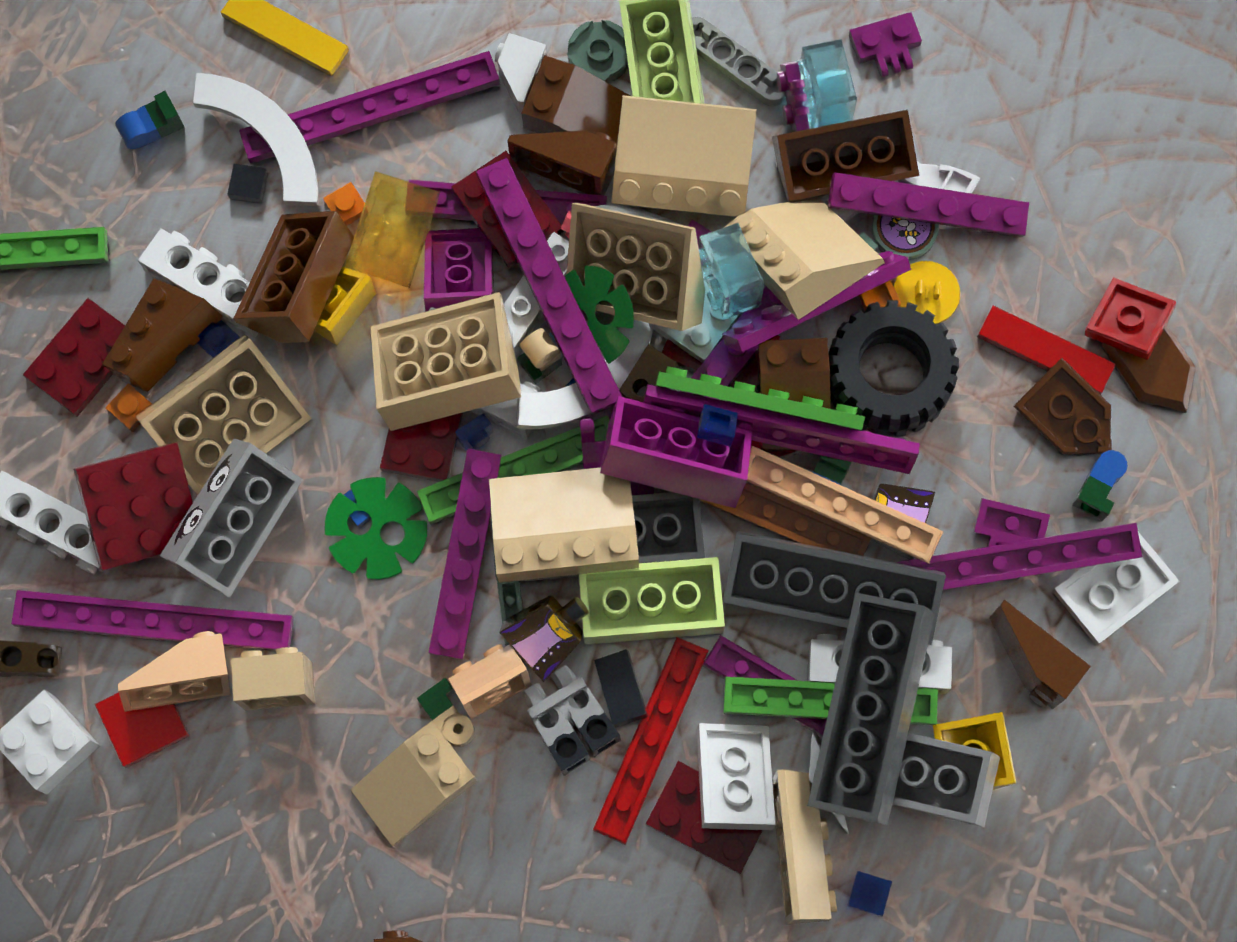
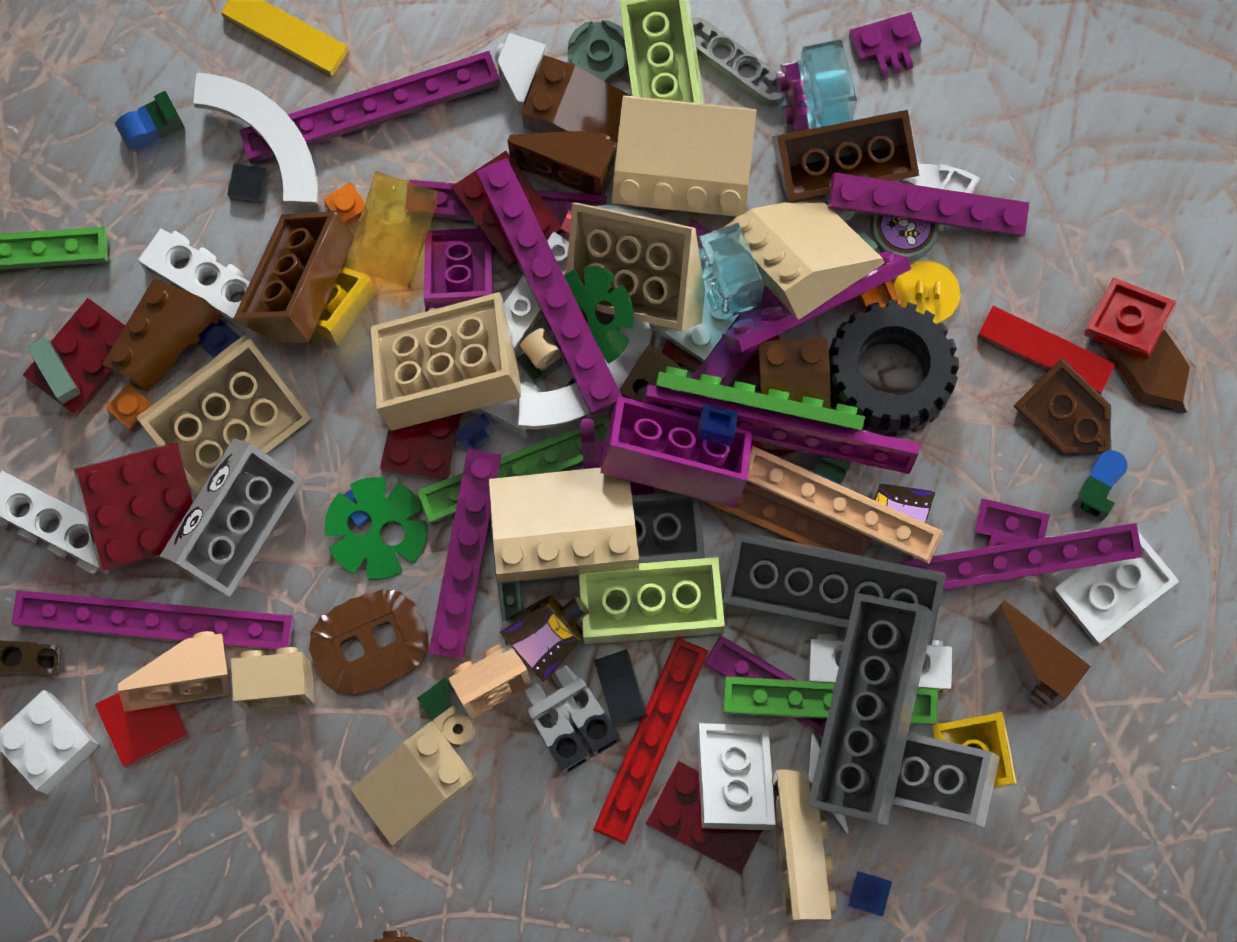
(53, 370): none -> sand green piece
(378, 664): none -> reddish brown piece

